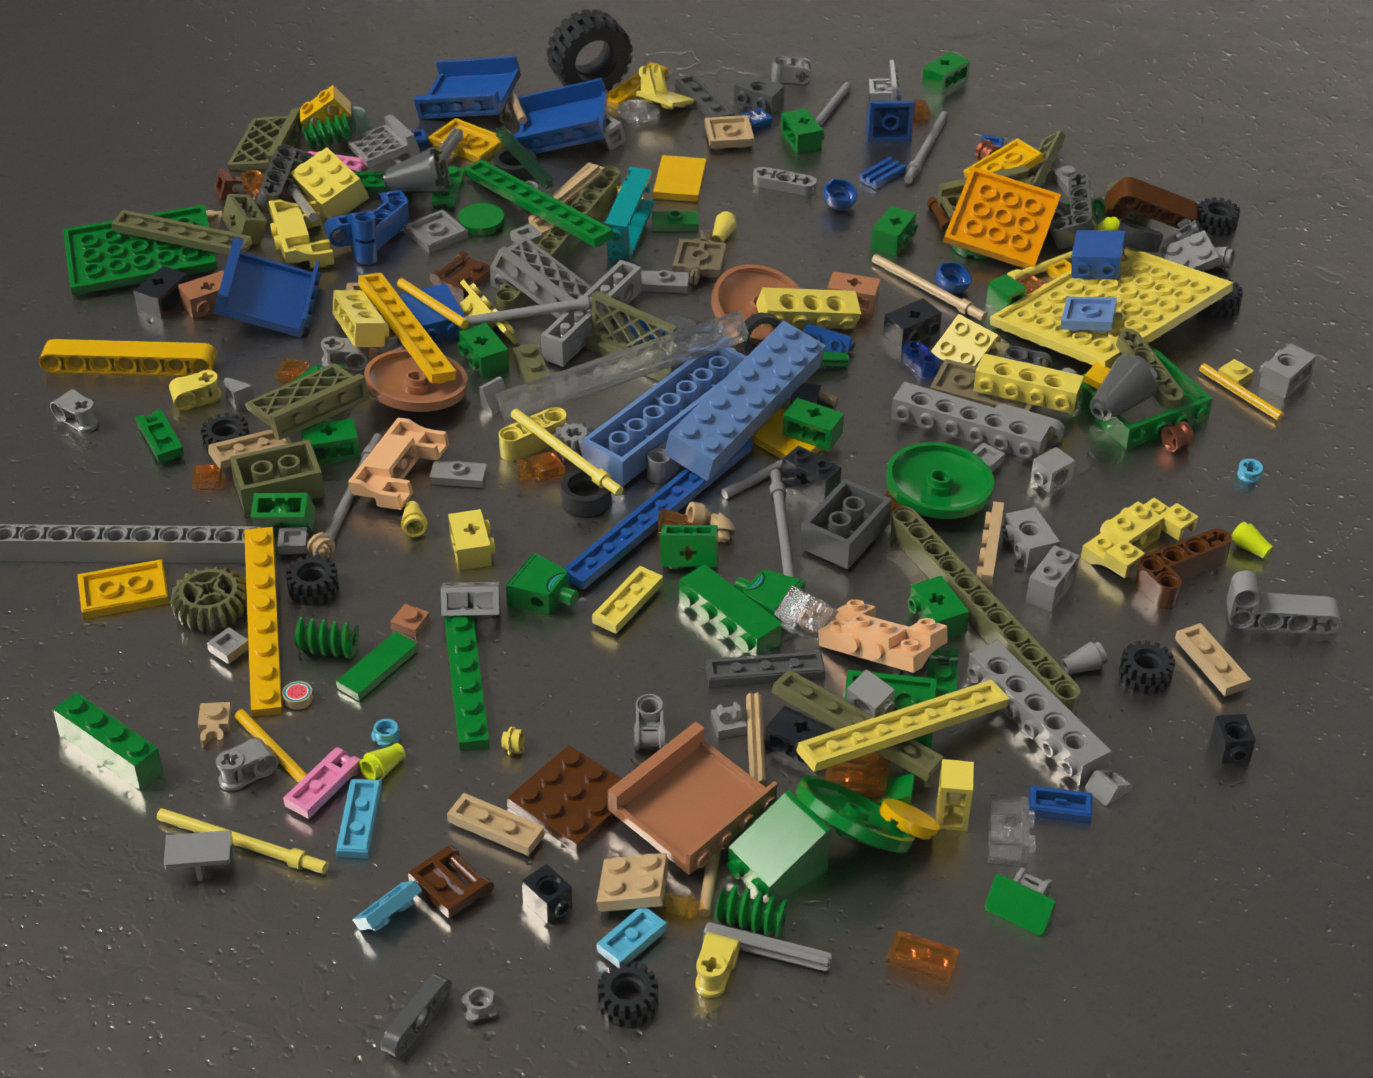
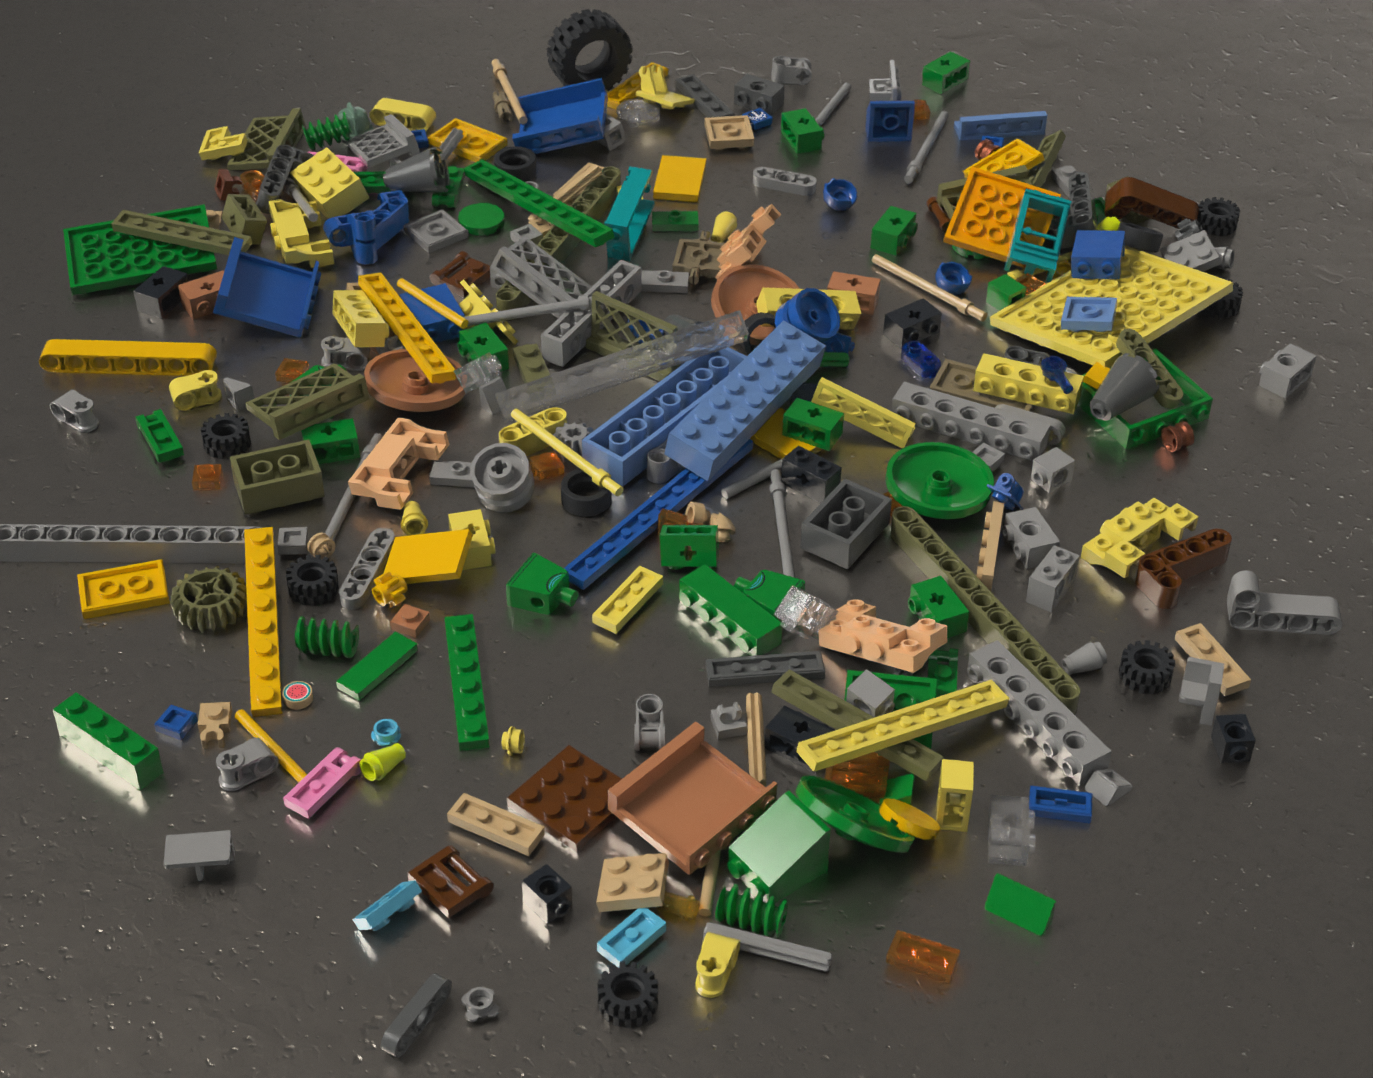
(176, 722): none -> blue tile
(220, 143): none -> light yellow plate
(222, 451): tan plate -> none
(228, 645): light grey plate -> none
(283, 510): green brick -> none
(295, 857): light yellow bar -> none
(321, 107): yellow brick -> none
(348, 598): none -> light grey beam
(359, 819): medium azure tile -> none
(389, 589): none -> yellow gear
(410, 114): none -> light yellow beam
(429, 556): none -> yellow tile
(469, 88): blue panel -> none
(470, 598): light grey brick -> none
(478, 372): none -> clear brick
(502, 477): none -> light grey wheel
(524, 157): clear green axle -> none
(746, 245): none -> light nougat bracket
(811, 313): none -> blue wheel
(864, 413): none -> light yellow fence
(882, 173): blue tile -> none
(965, 342): light yellow plate -> none
(1001, 125): none -> medium blue fence
(1007, 491): none -> blue hinge
(1033, 882): light grey bush -> none
(1034, 255): none -> teal door
(1054, 368): none -> clear blue plate
(1202, 686): none -> light grey panel
(1237, 372): light yellow plate -> none
(1241, 392): yellow bar -> none
(1251, 540): neon yellow cone -> none
(1253, 465): medium azure bush -> none

